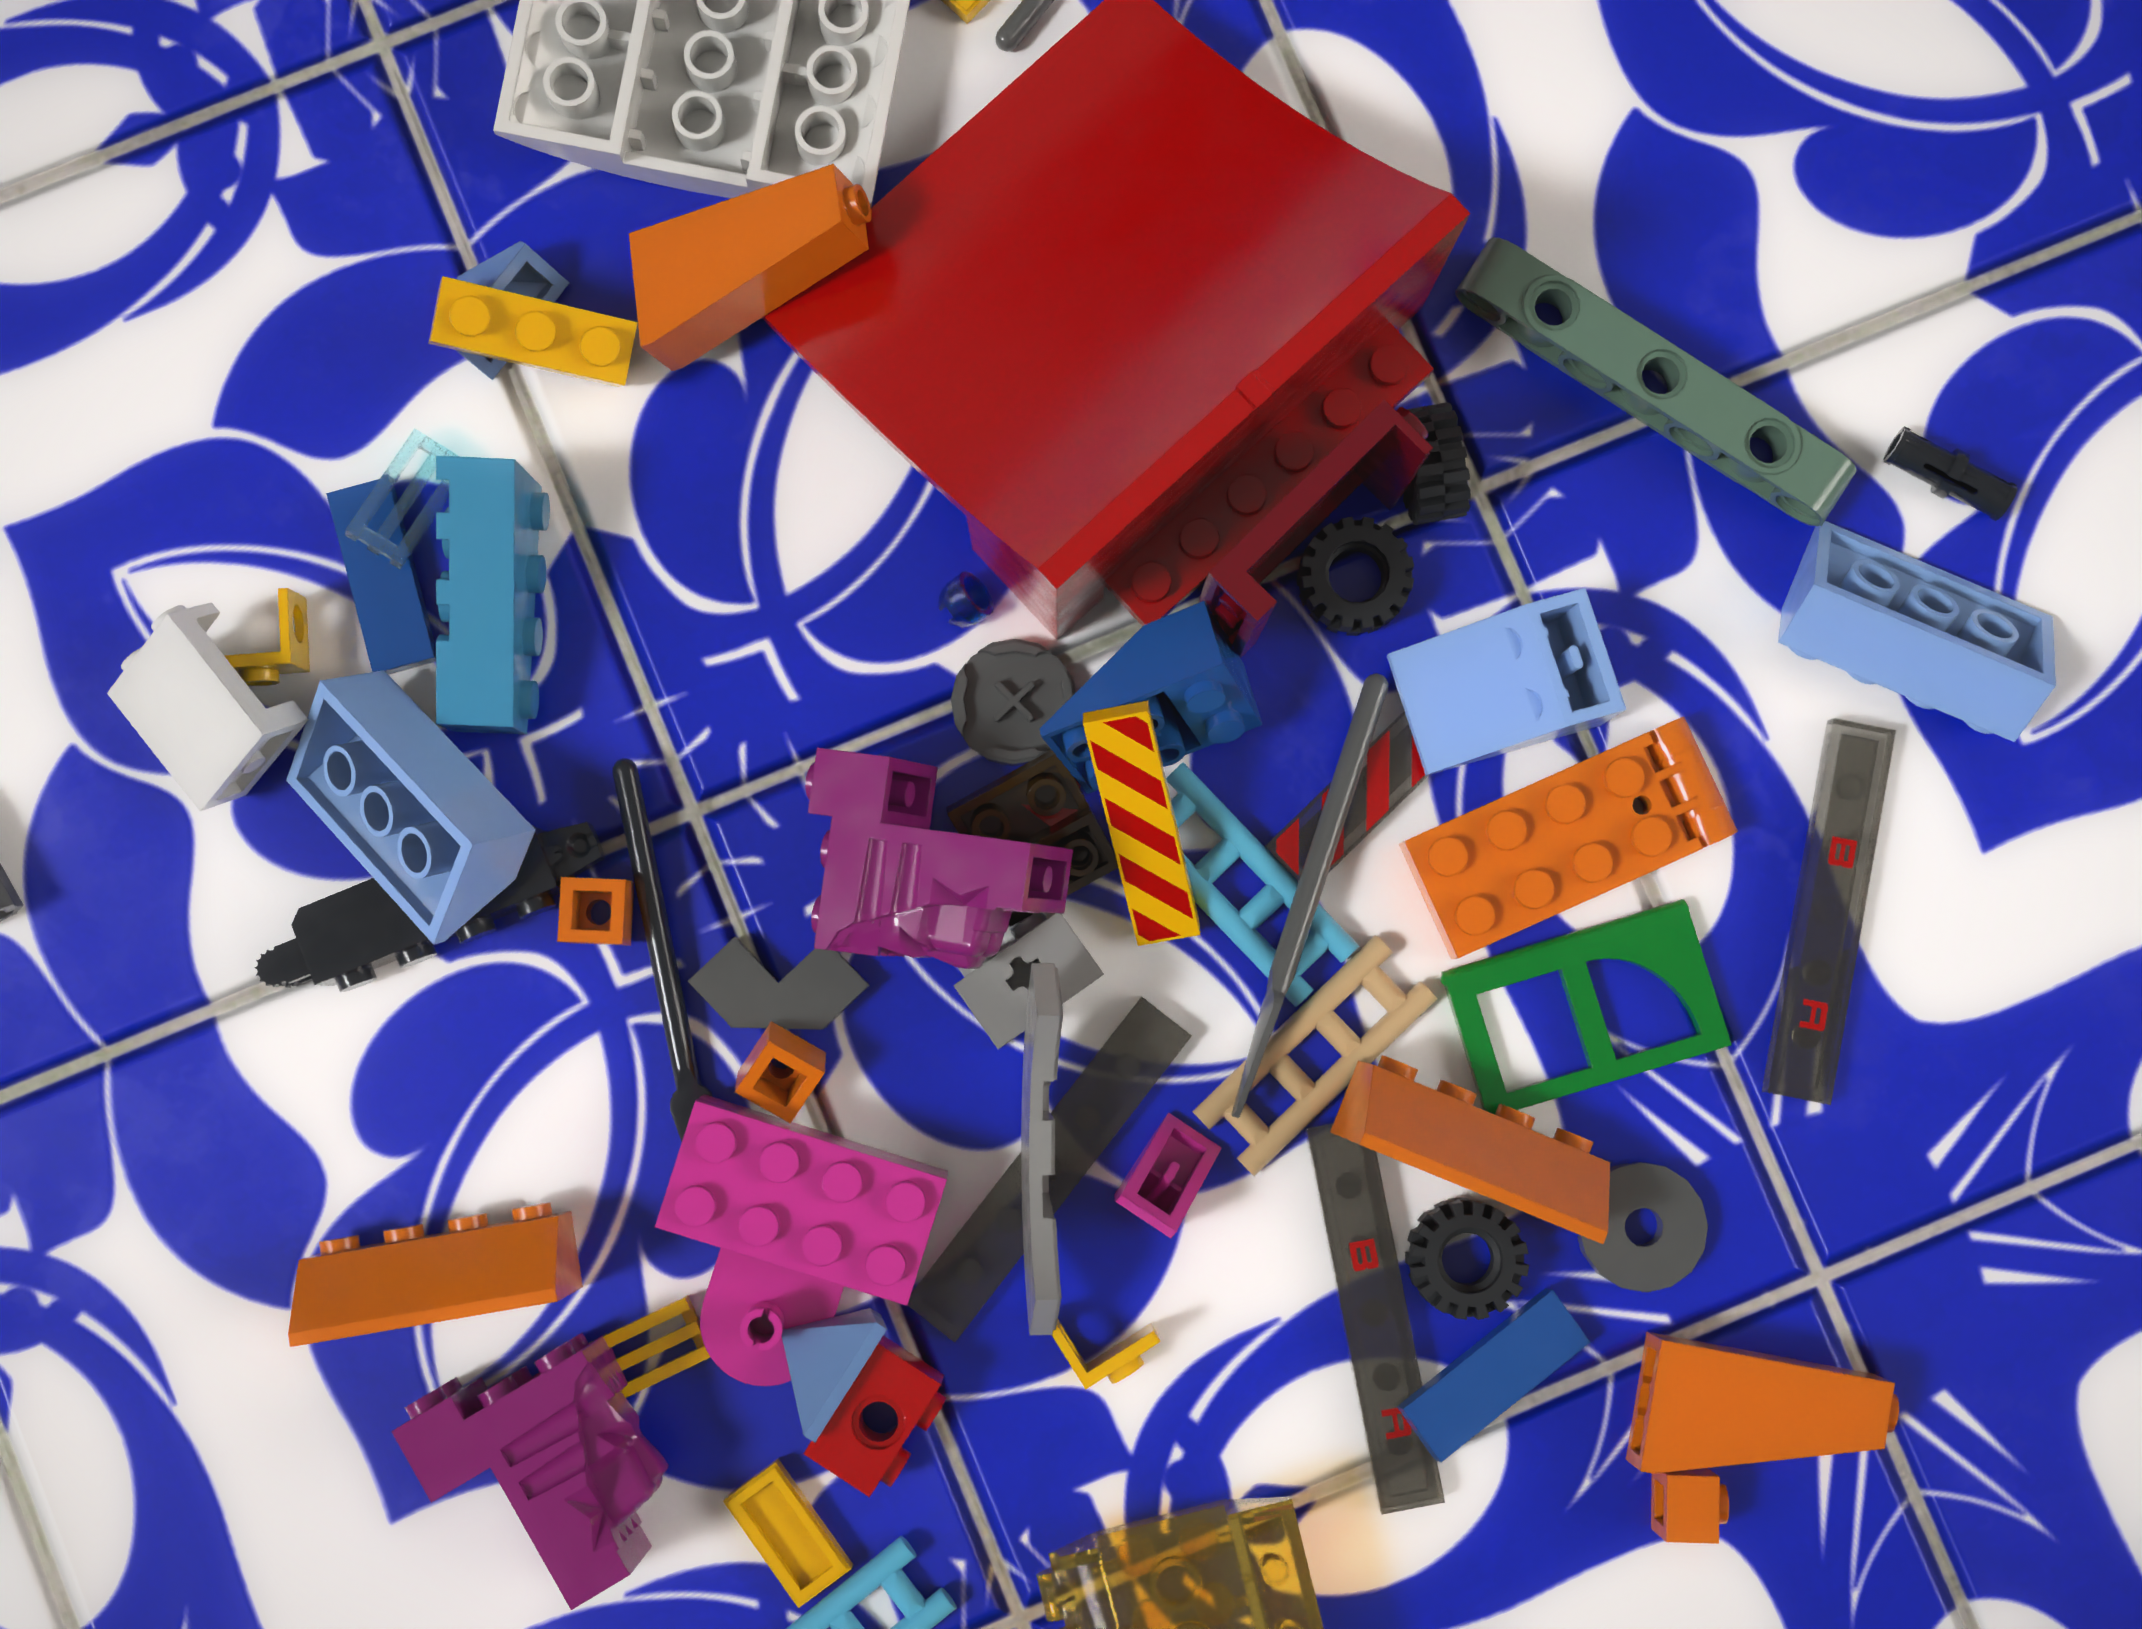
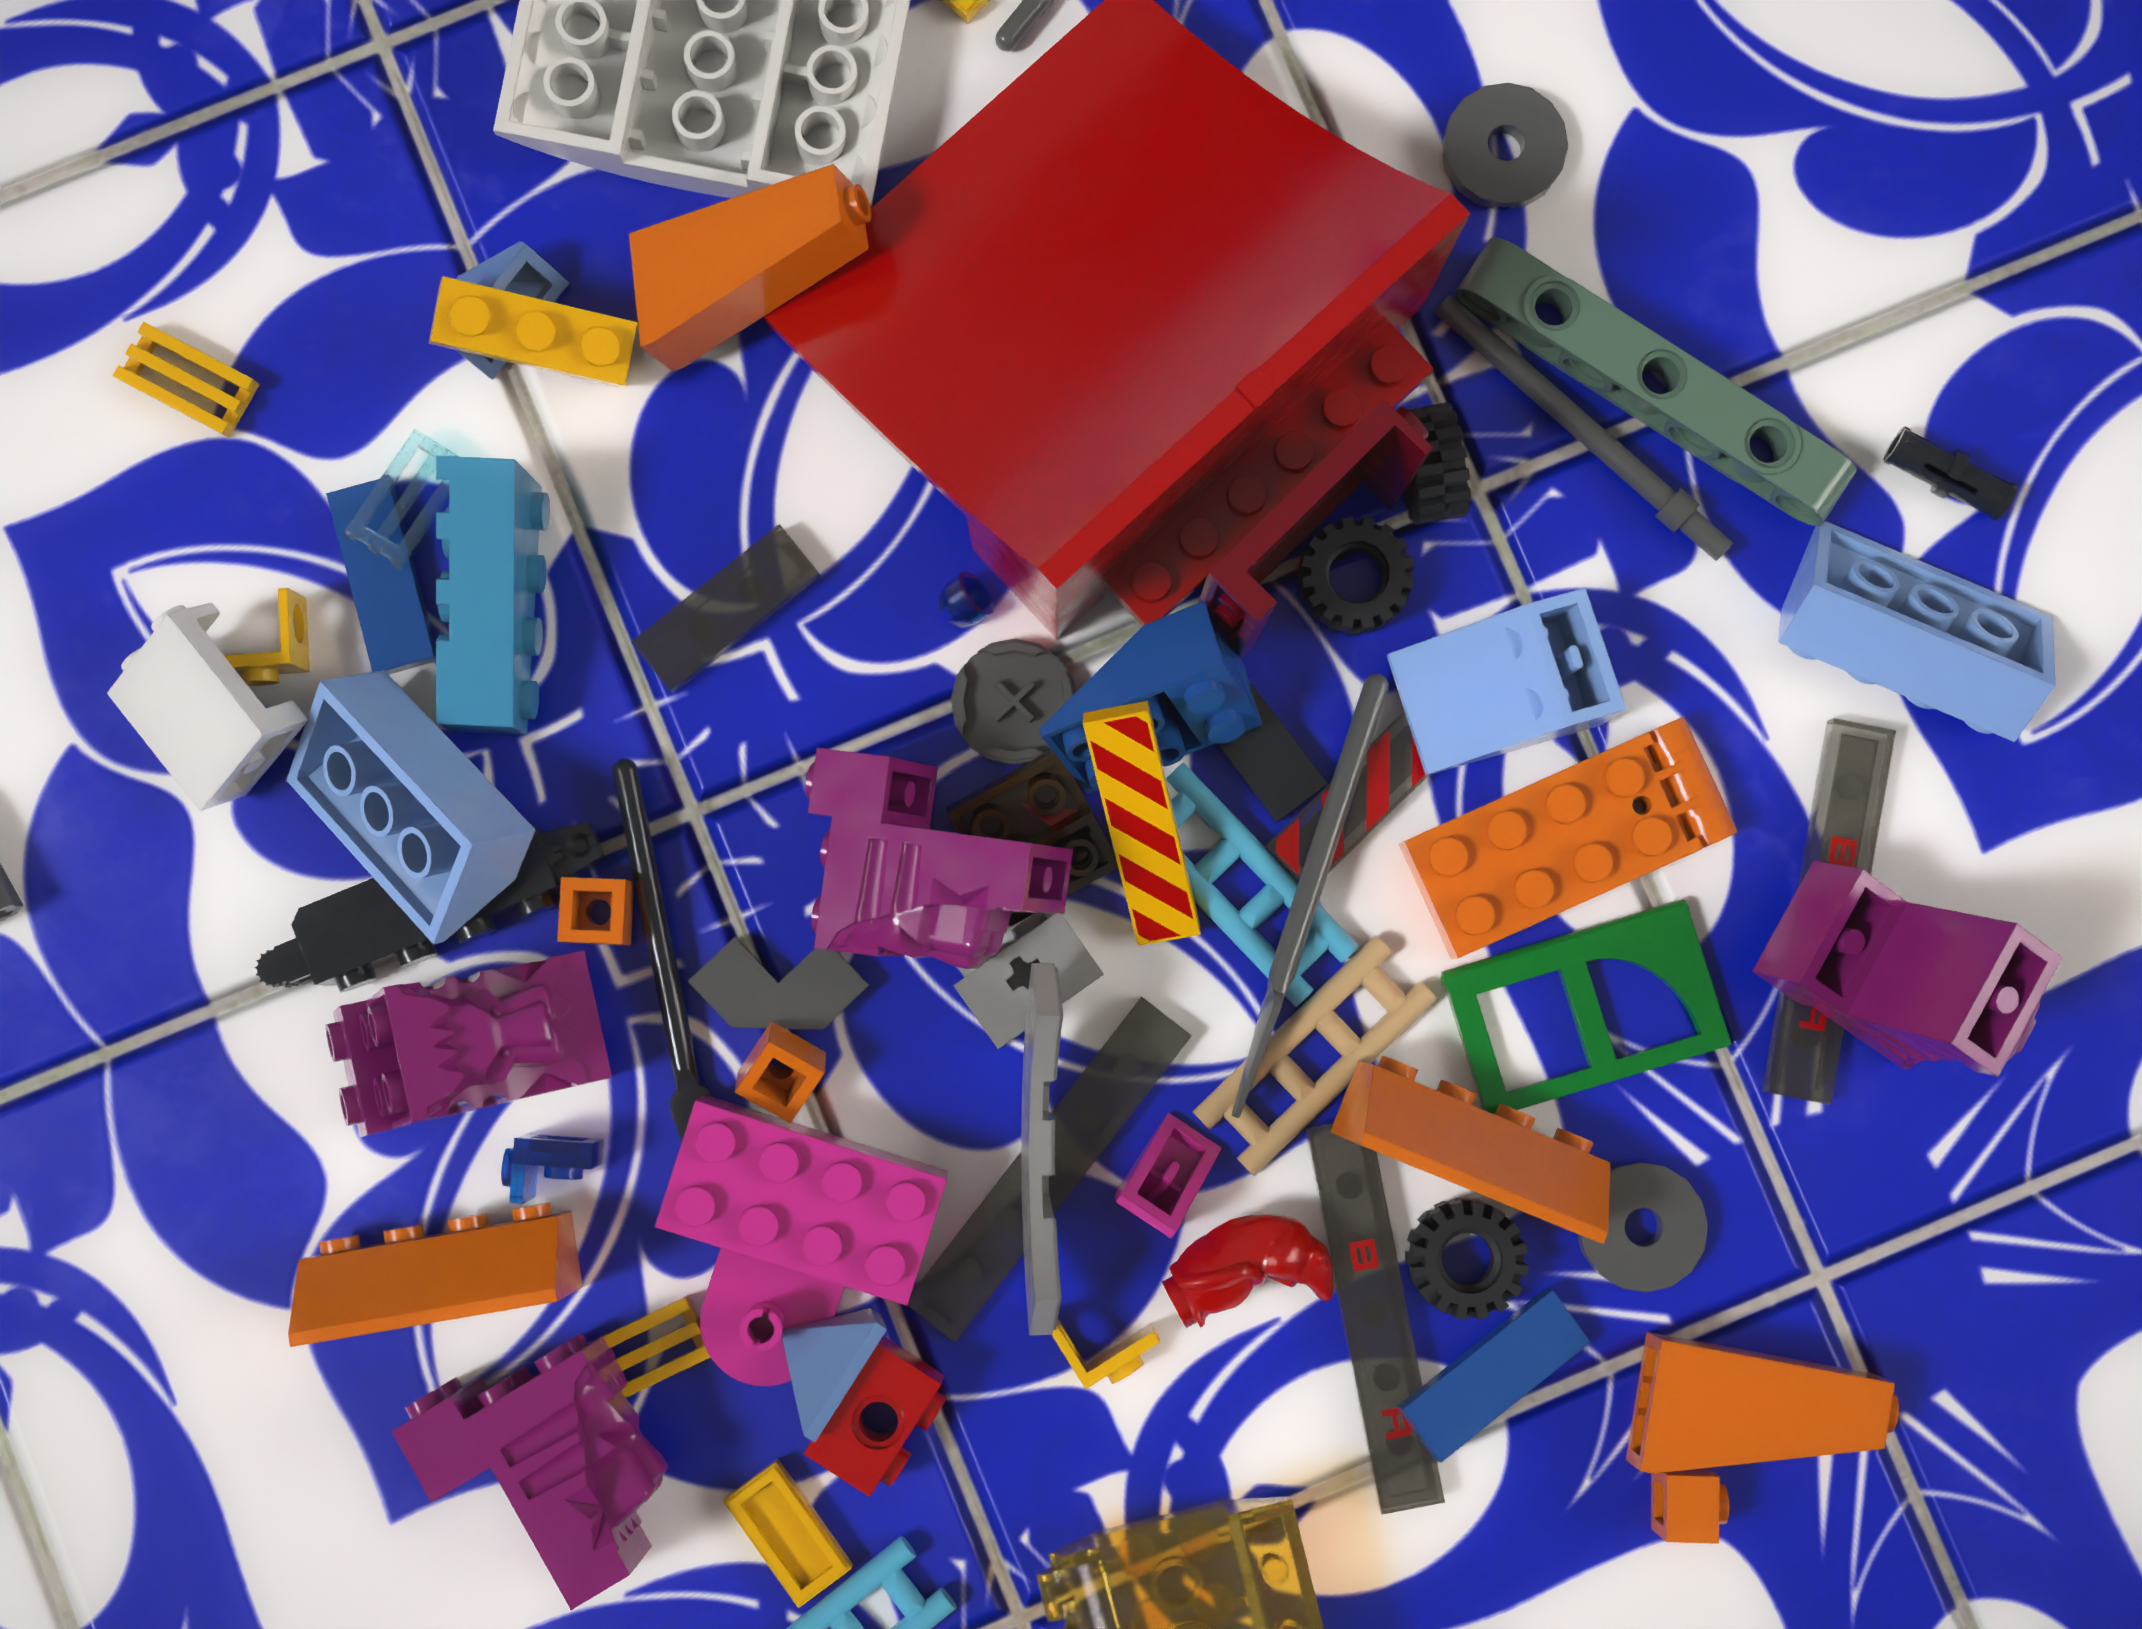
(141, 356): none -> yellow tile
(467, 1043): none -> magenta brick
(560, 1155): none -> clear blue bracket
(726, 608): none -> clear smoke tile
(1239, 1255): none -> red animal
(1273, 764): none -> black tile
(1510, 111): none -> dark grey tile
(1675, 509): none -> dark grey bar
(1908, 973): none -> magenta brick

